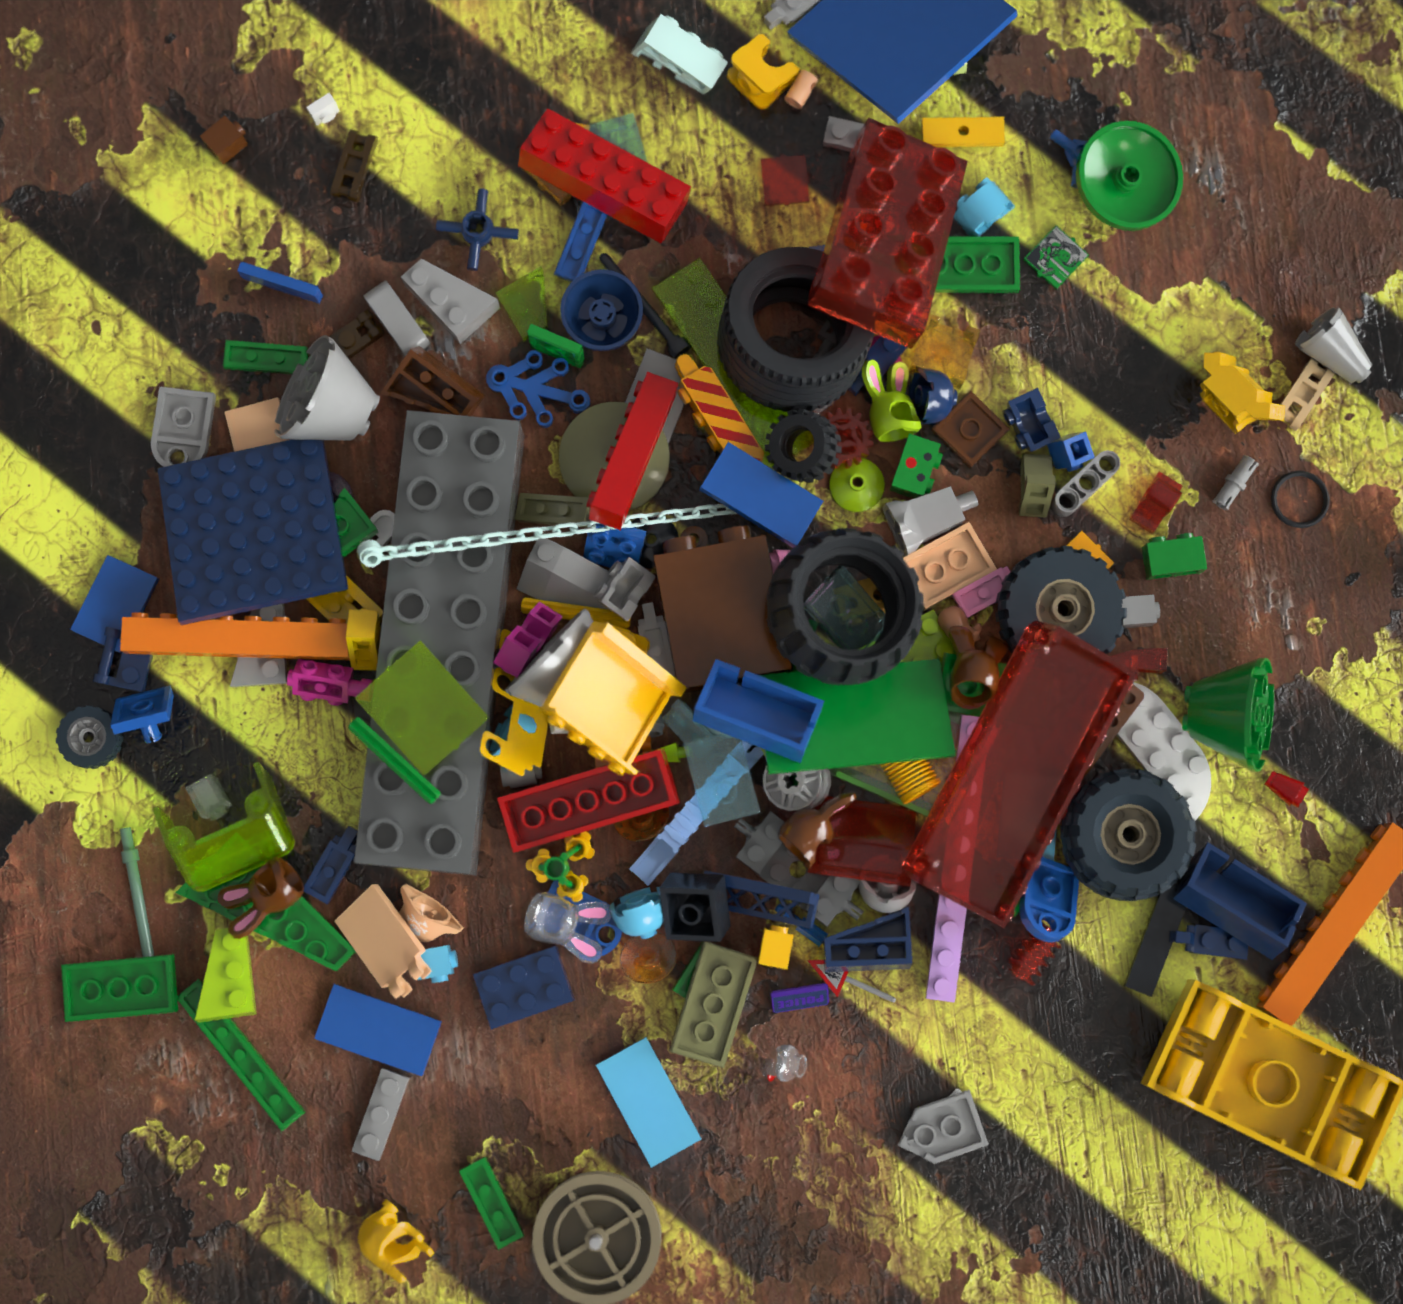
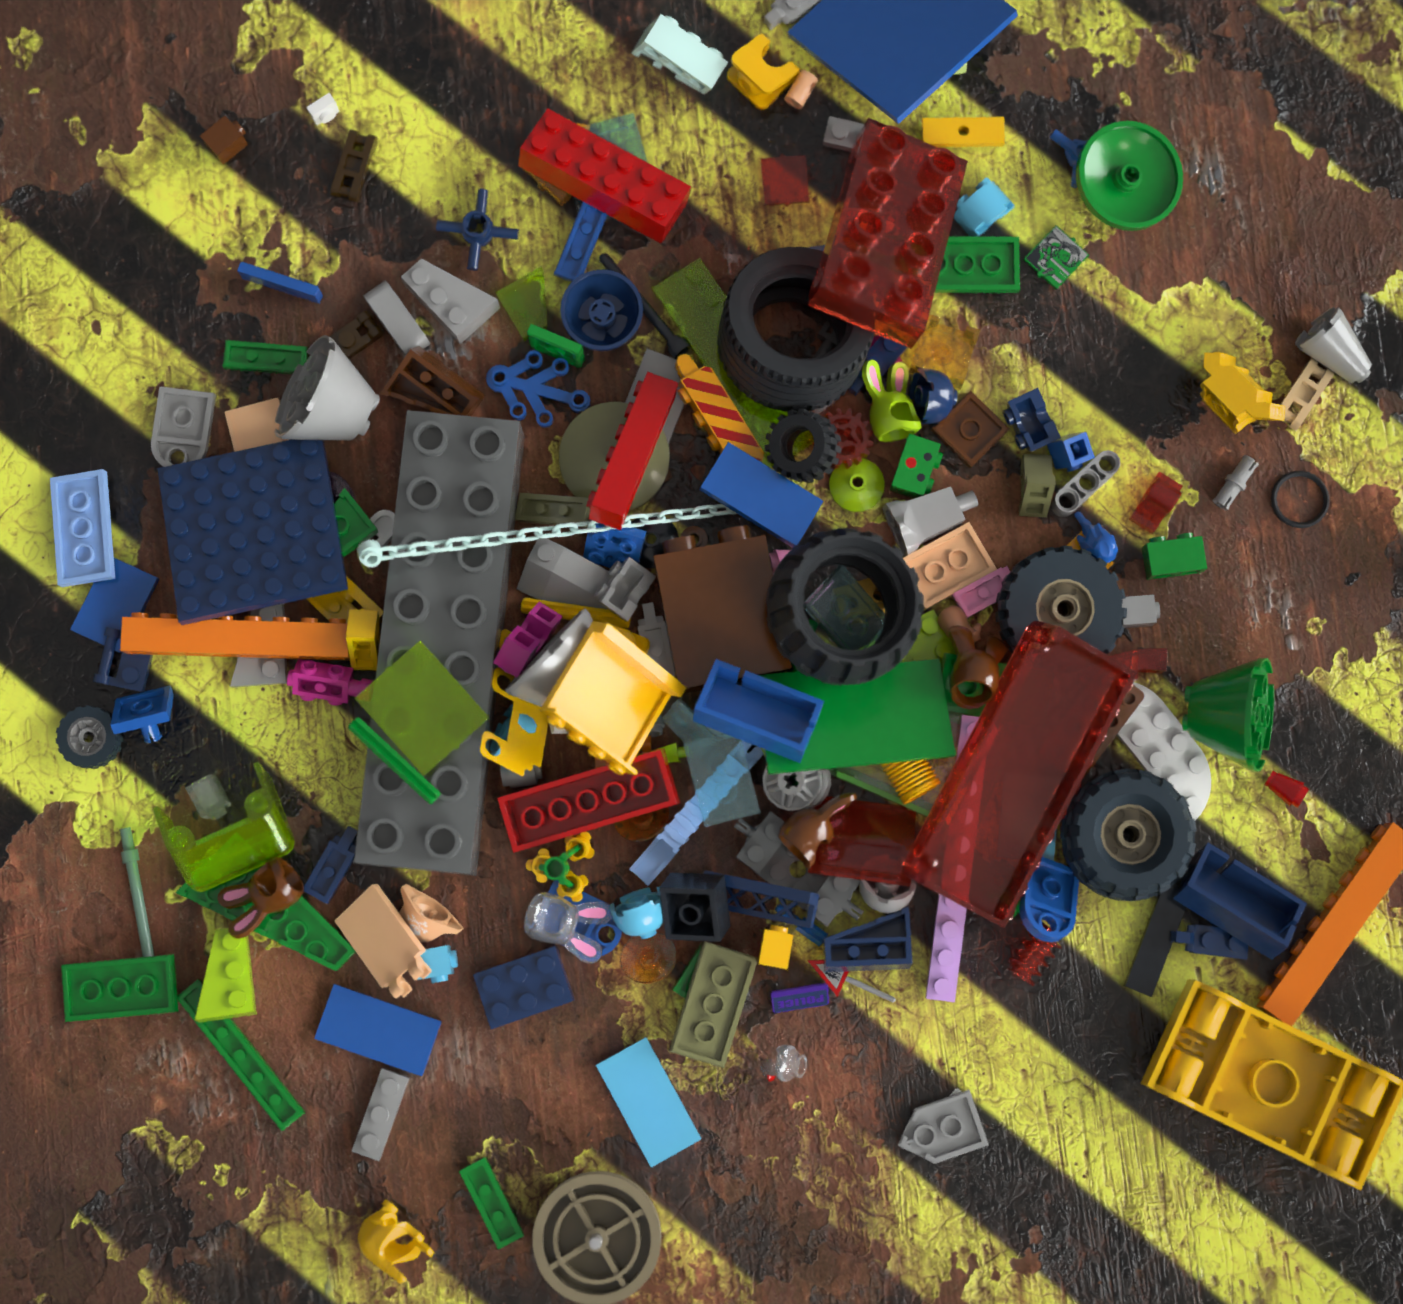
(82, 528): none -> light blue plate
(1096, 540): none -> blue piece

